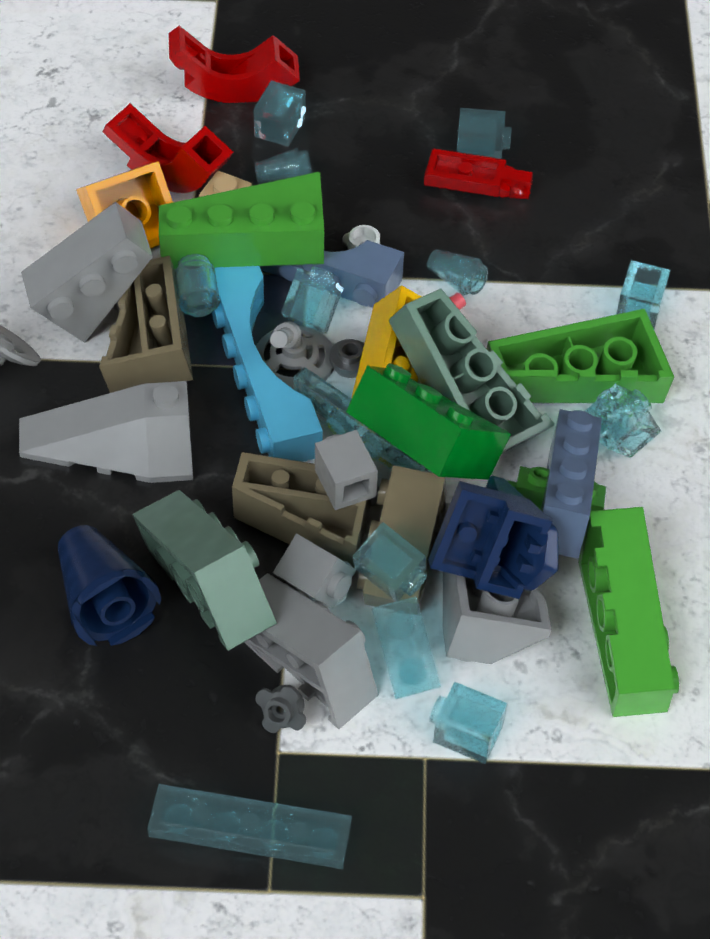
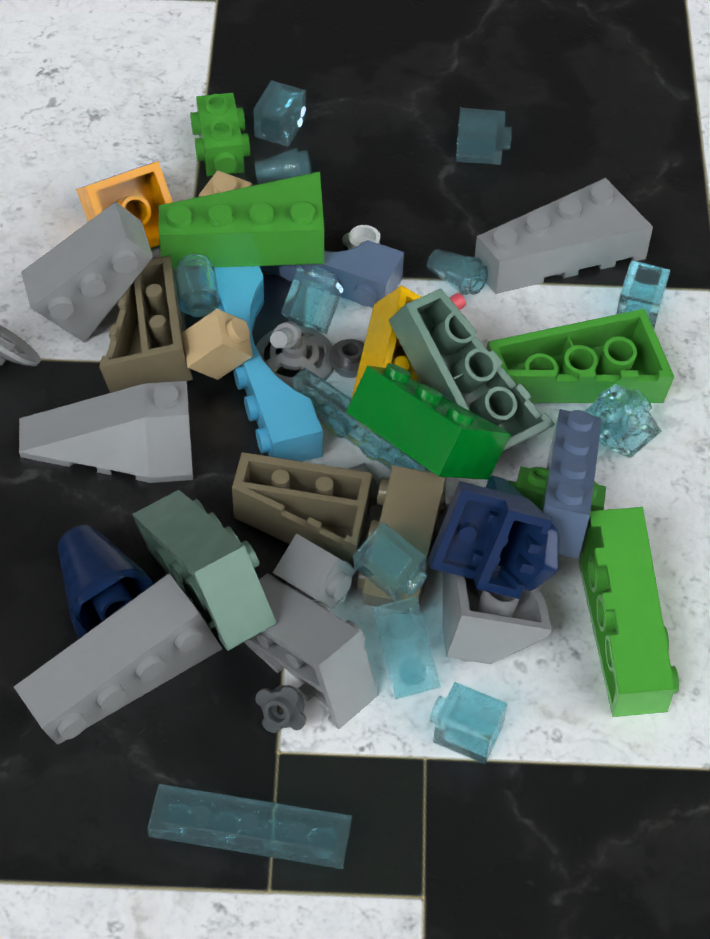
(118, 661): none -> light grey wedge
(183, 164): red arch -> none
(217, 344): none -> tan brick
(220, 139): none -> bright green brick
(232, 77): red arch -> none
(345, 469): light grey brick -> none
(476, 175): red hinge -> none
(564, 236): none -> light grey wedge

